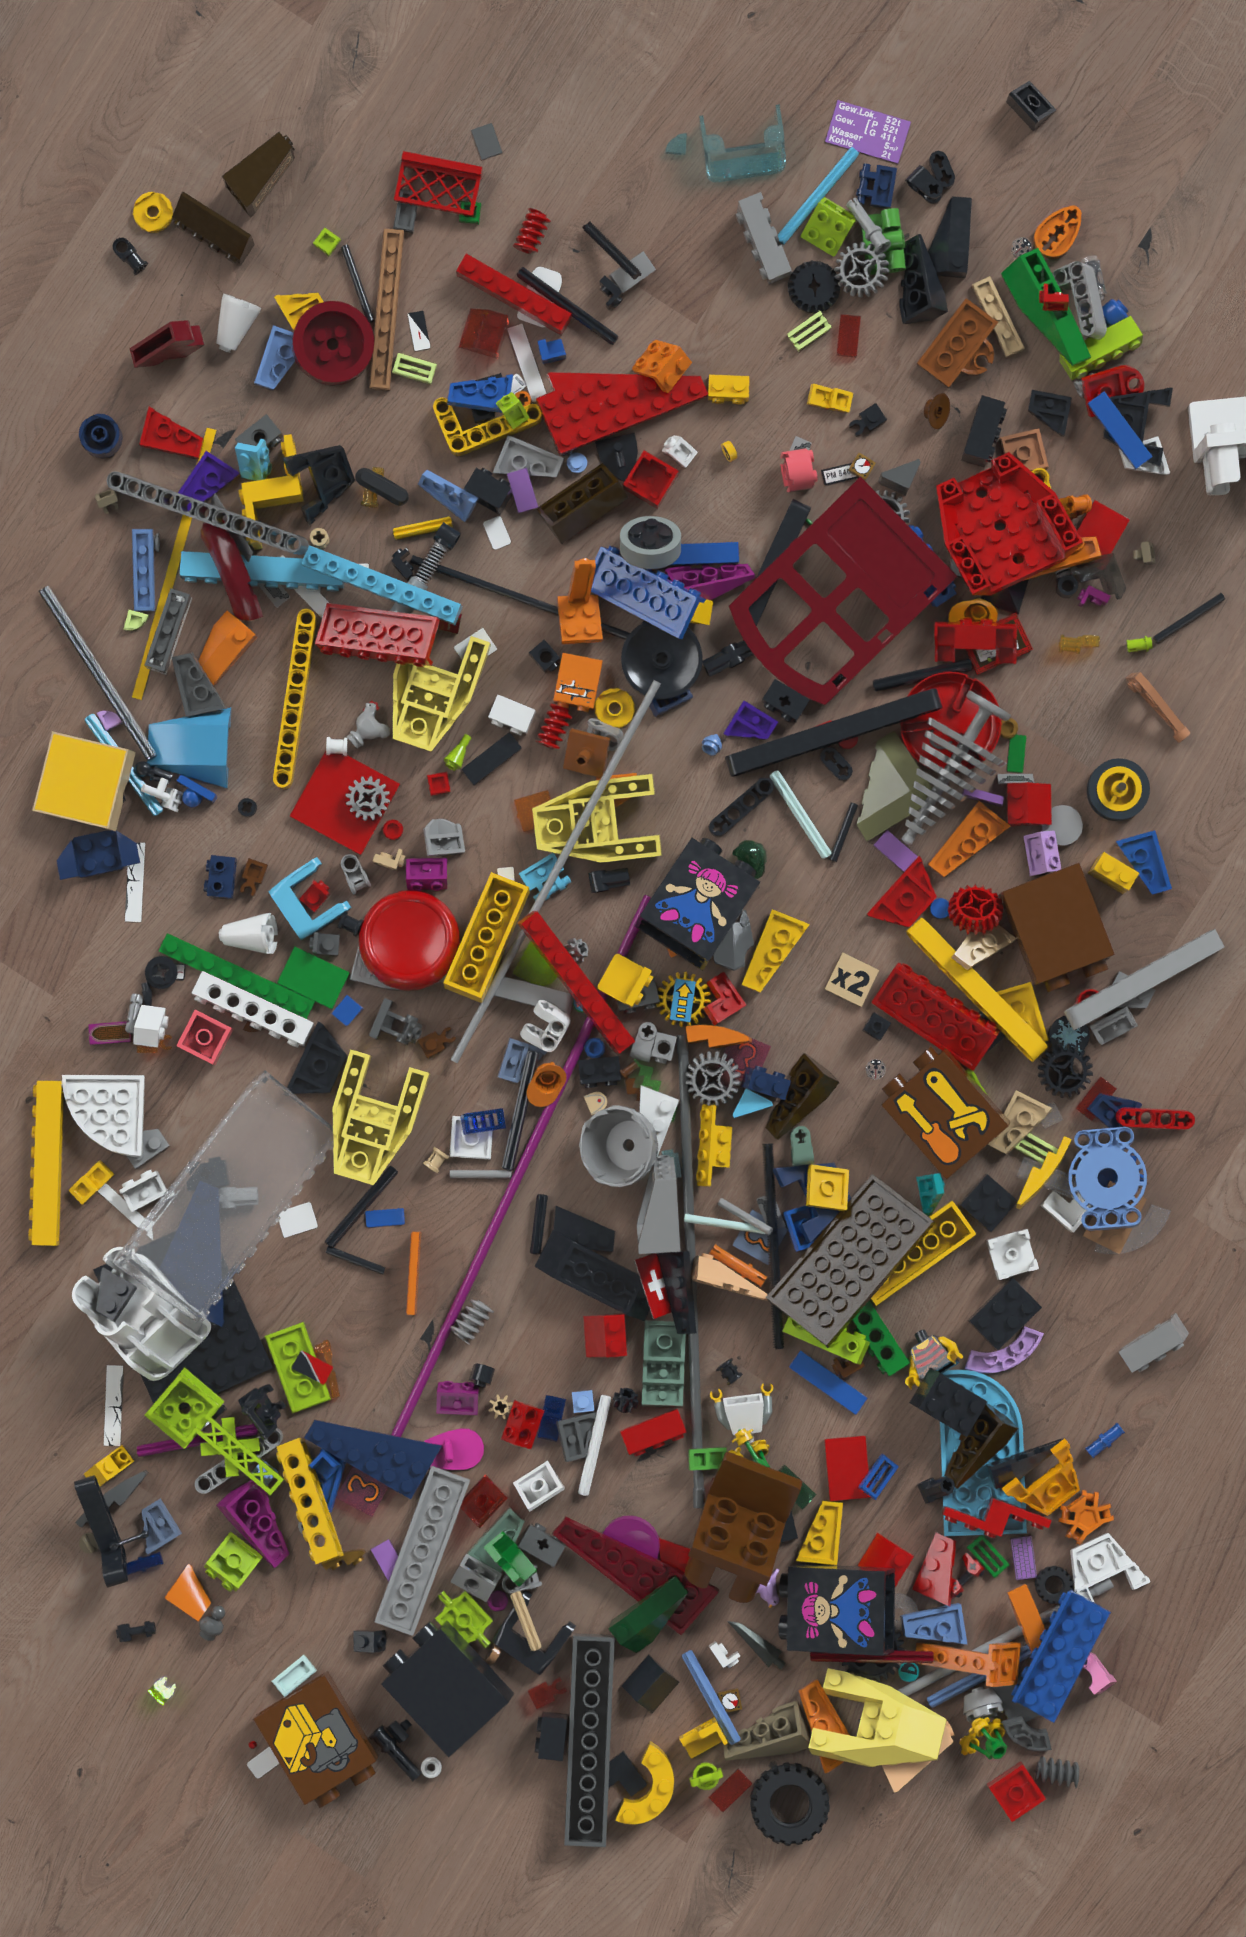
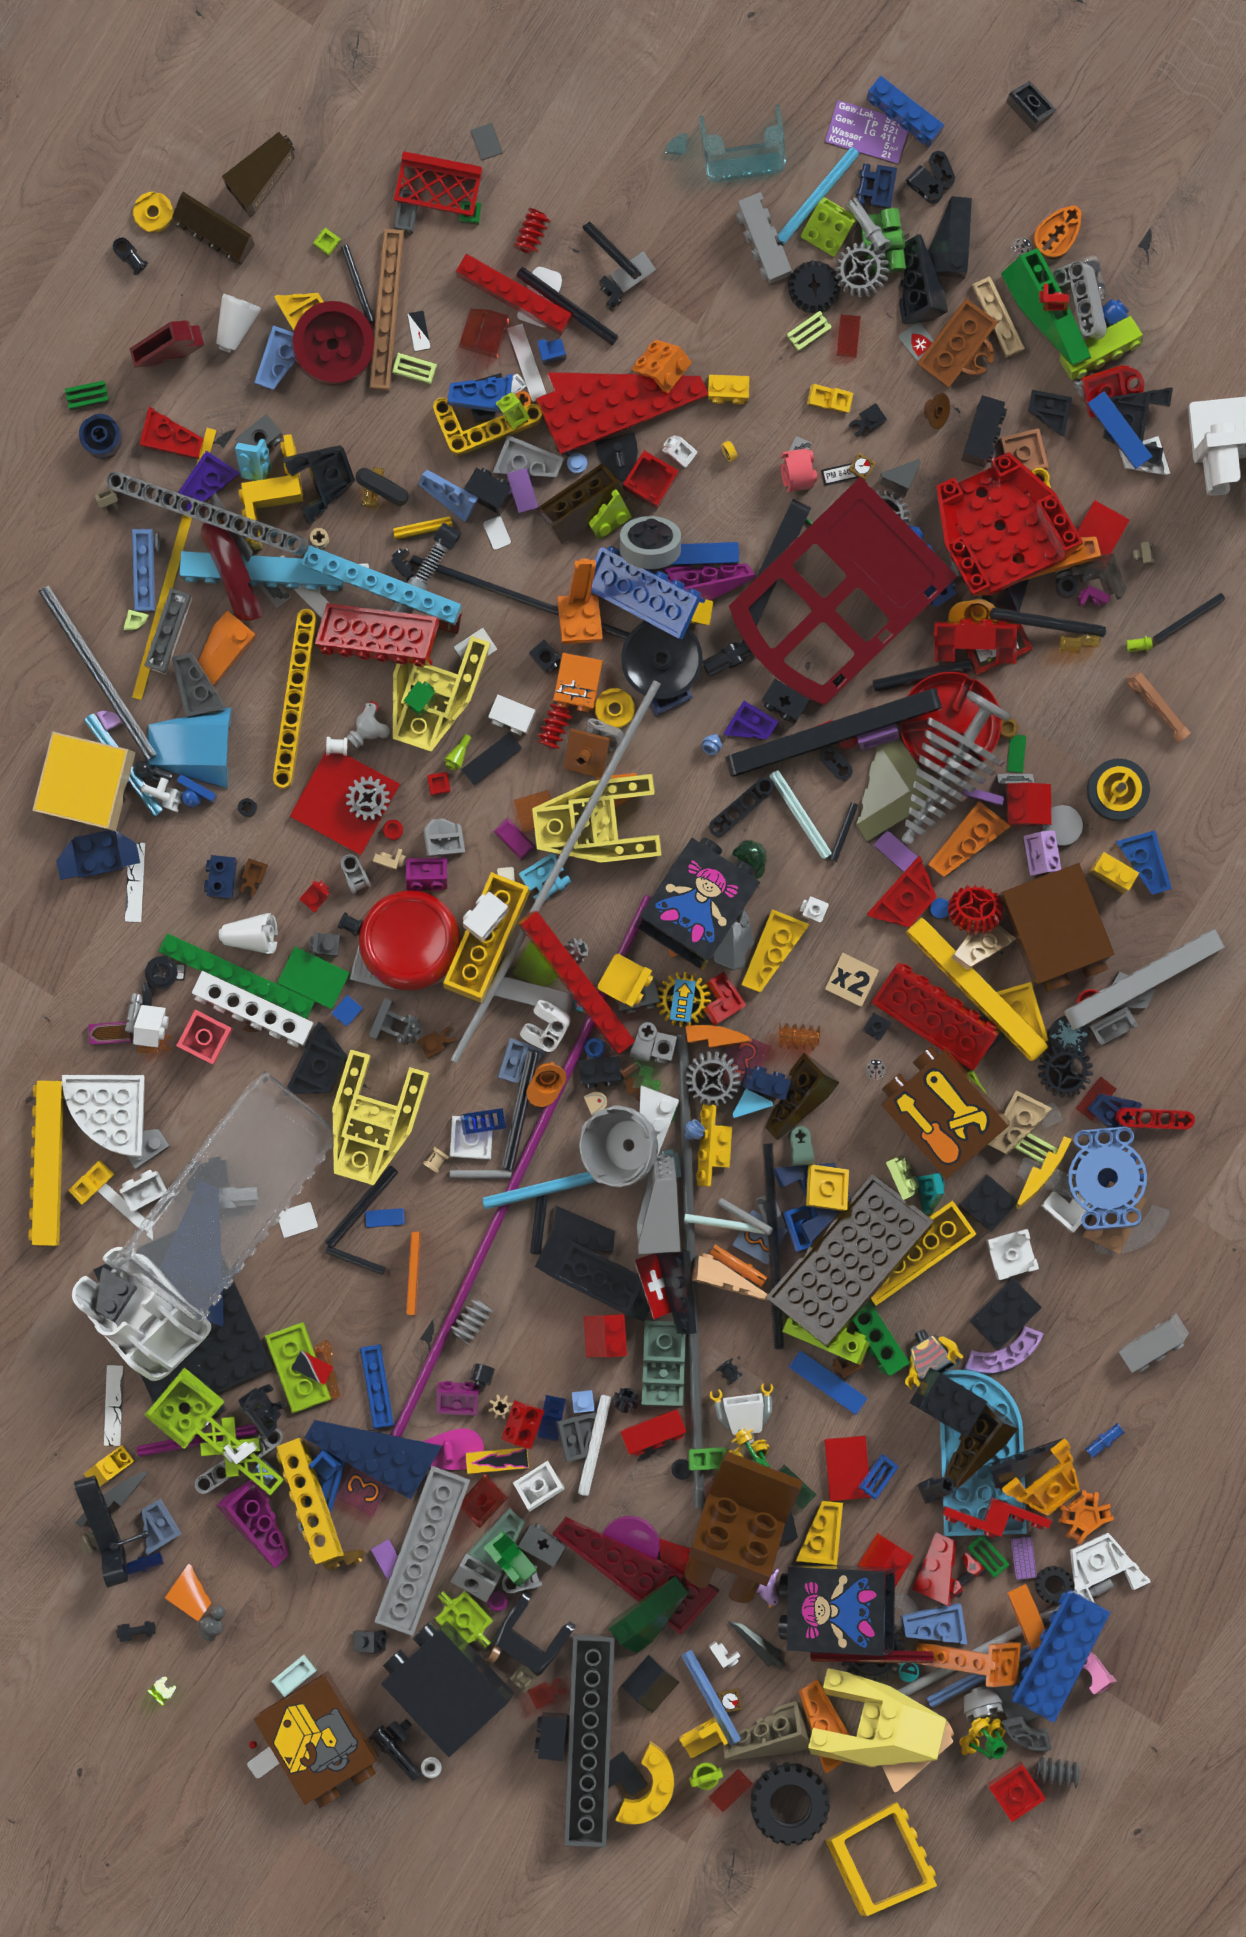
(87, 394): none -> green tile
(232, 1562): lime plate -> none
(243, 1451): none -> white bracket
(294, 910): medium azure connector -> none
(377, 1386): none -> blue tile
(420, 698): none -> green brick
(485, 916): none -> white brick
(497, 1460): none -> tile
(514, 839): none -> magenta tile
(524, 1678): none -> dark tan tile
(525, 1621): tan axle -> none
(537, 1190): none -> medium azure axle
(604, 880): black piece -> none
(610, 516): none -> lime wing
(680, 1469): none -> black tile
(694, 1130): none -> medium blue plate
(798, 1037): none -> clear orange piece
(813, 909): none -> white bracket
(851, 1876): none -> yellow windscreen
(878, 737): none -> medium lavender tile
(903, 1179): none -> yellowish green tile
(904, 111): none -> blue brick
(916, 340): none -> sticker
(1047, 622): none -> black axle
(1076, 505): orange piece -> none

